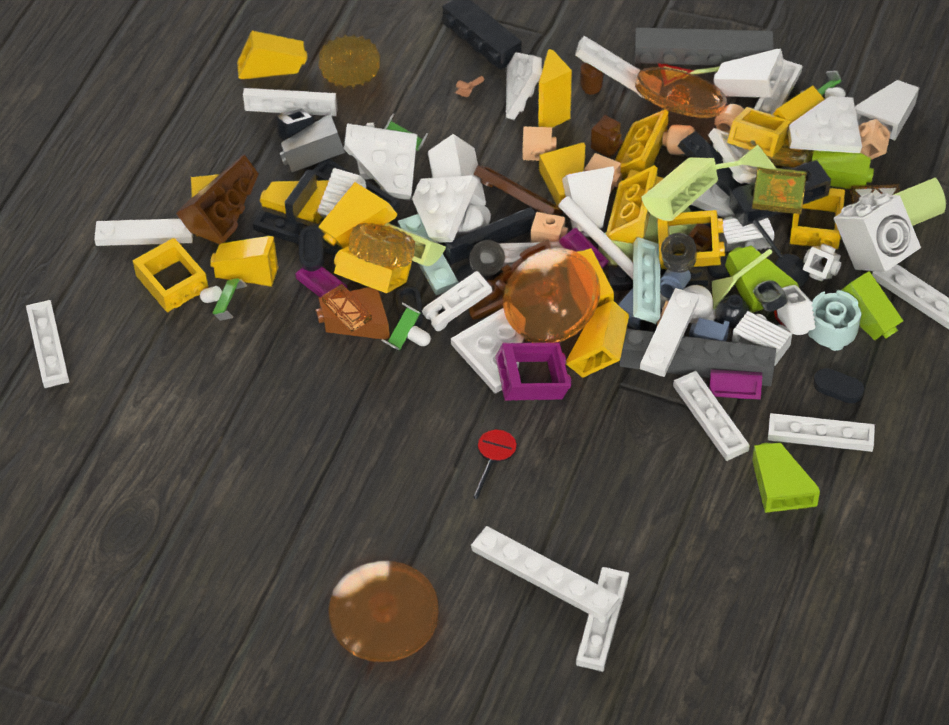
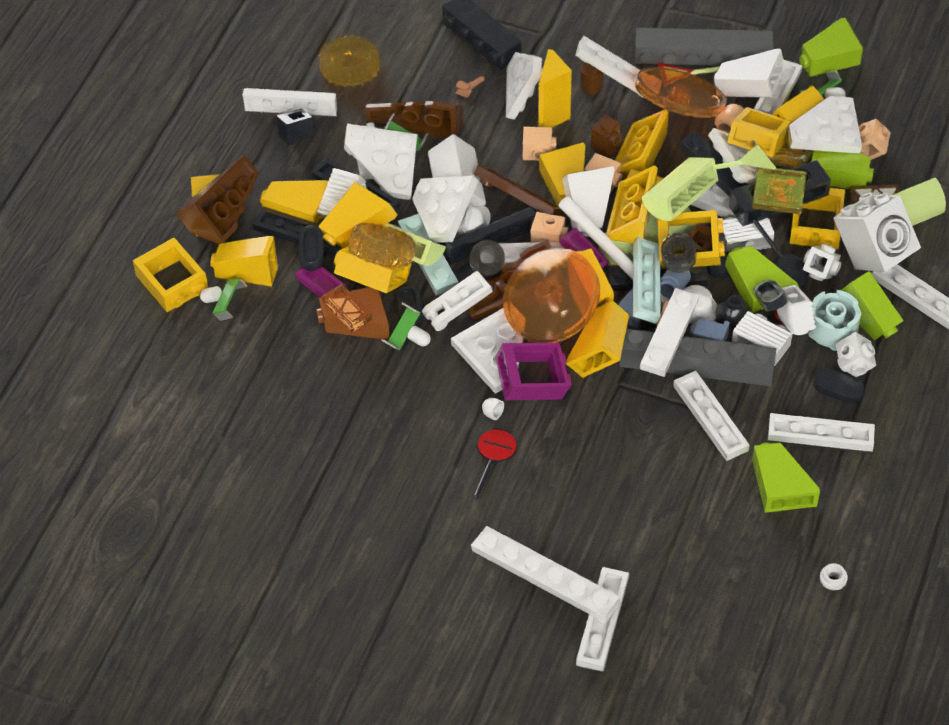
(47, 344): white plate -> none
(141, 232): white plate -> none
(270, 56): yellow slope -> none
(300, 195): black tile -> none
(312, 145): dark grey slope -> none
(383, 611): clear orange dish -> none
(431, 117): none -> reddish brown wedge
(493, 408): none -> white hinge
(673, 137): light nougat head -> none
(722, 286): yellowish green piece -> none
(736, 384): magenta tile -> none
(831, 50): none -> lime slope
(833, 570): none -> white plate
(855, 354): none -> white brick
(889, 106): white slope -> none

